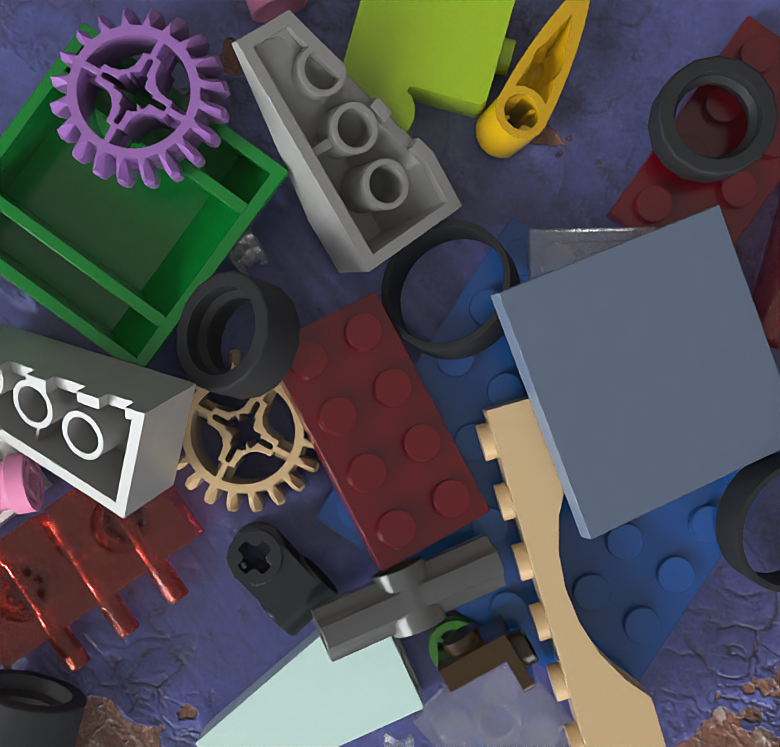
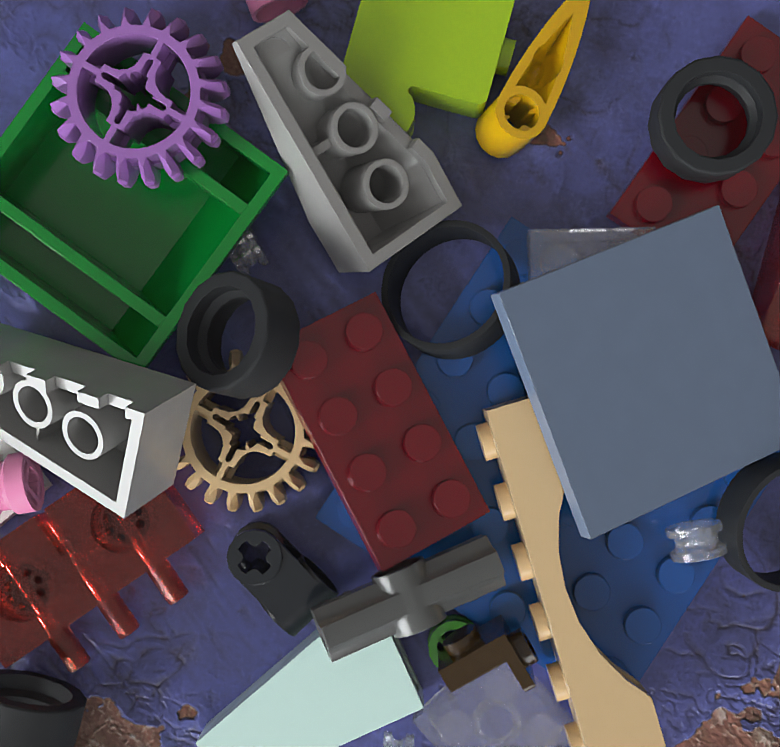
(696, 540): none -> clear bush

